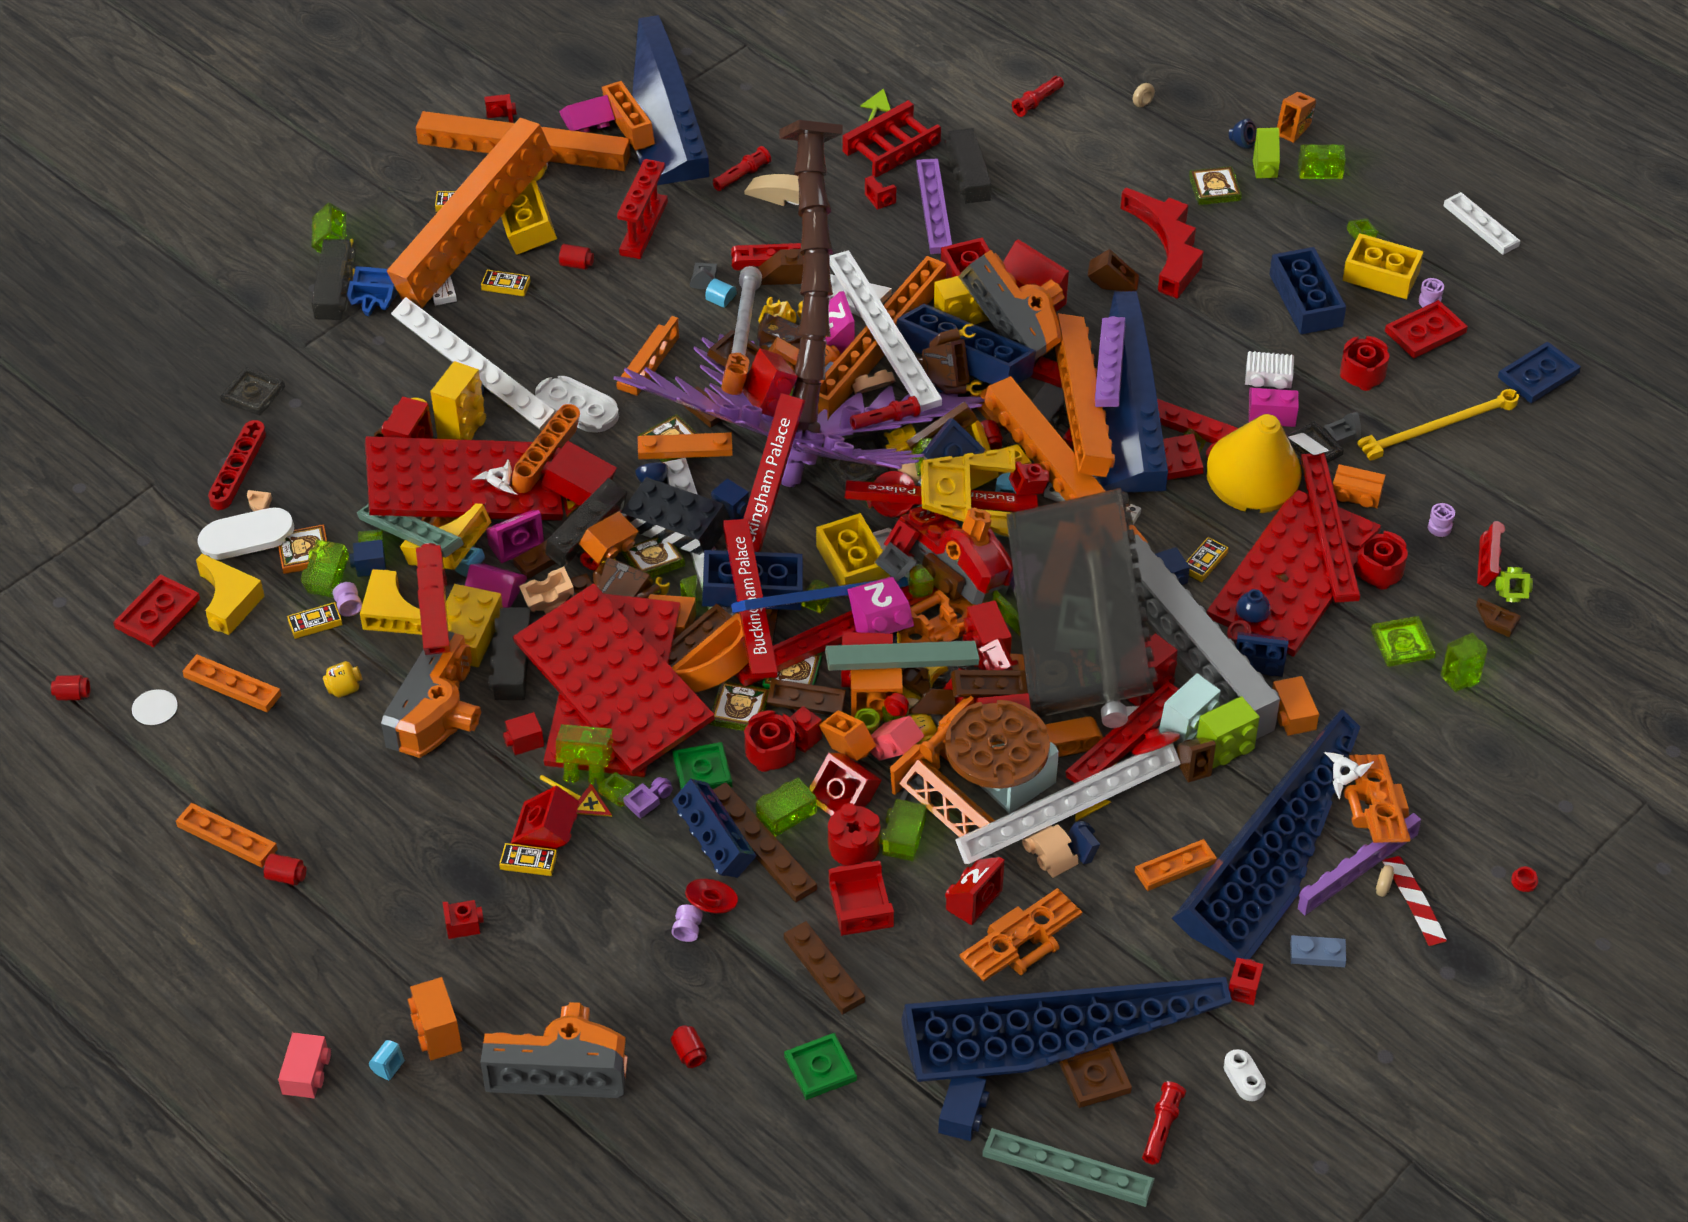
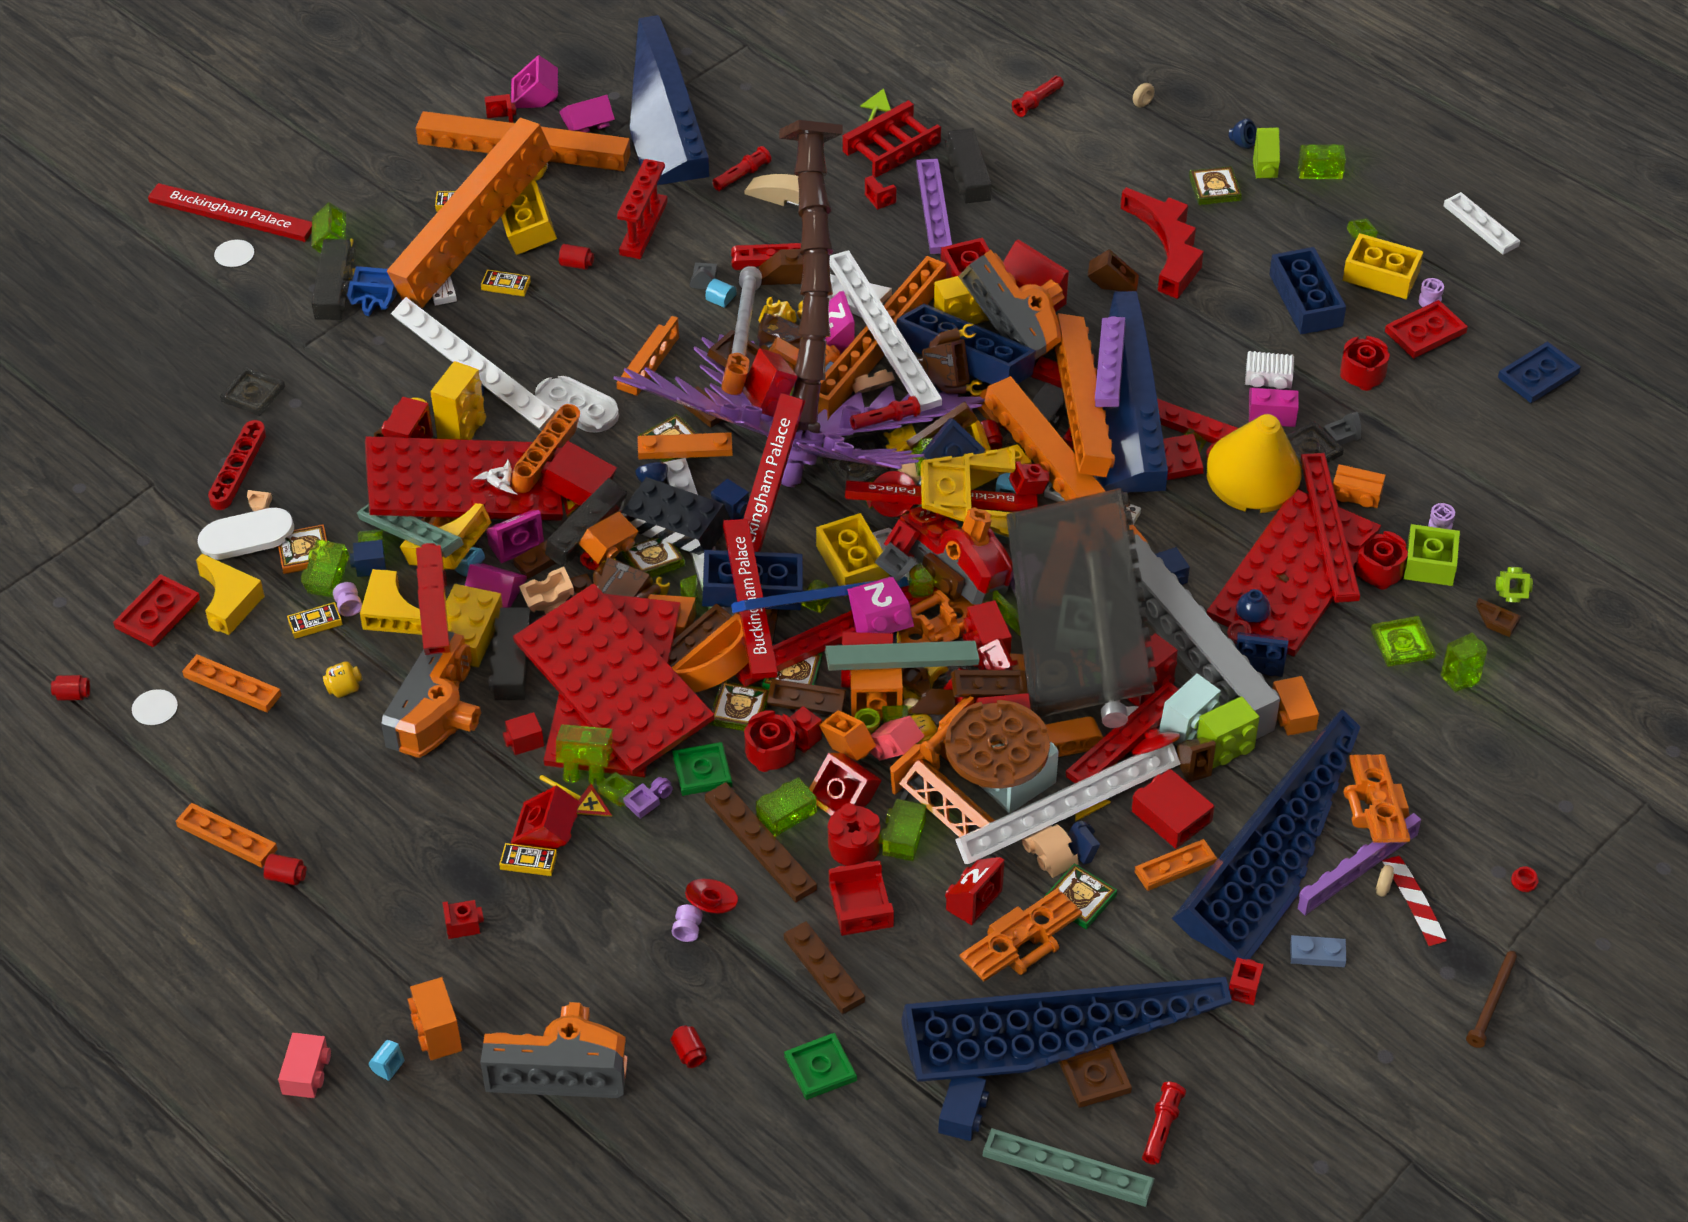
(231, 212): none -> red tile
(234, 253): none -> white sticker
(535, 84): none -> dark pink slope
(629, 116): orange brick -> none
(714, 828): dark blue brick -> none
(896, 704): red plate -> none
(1086, 892): none -> tile
(1172, 808): none -> red brick
(1206, 559): tile -> none
(1242, 1073): white plate -> none
(1297, 110): orange torso -> none
(1308, 443): white sticker -> none
(1339, 763): white piece -> none
(1374, 449): yellow hinge -> none
(1432, 555): none -> lime brick
(1477, 1036): none -> reddish brown bar
(1489, 554): red plate -> none

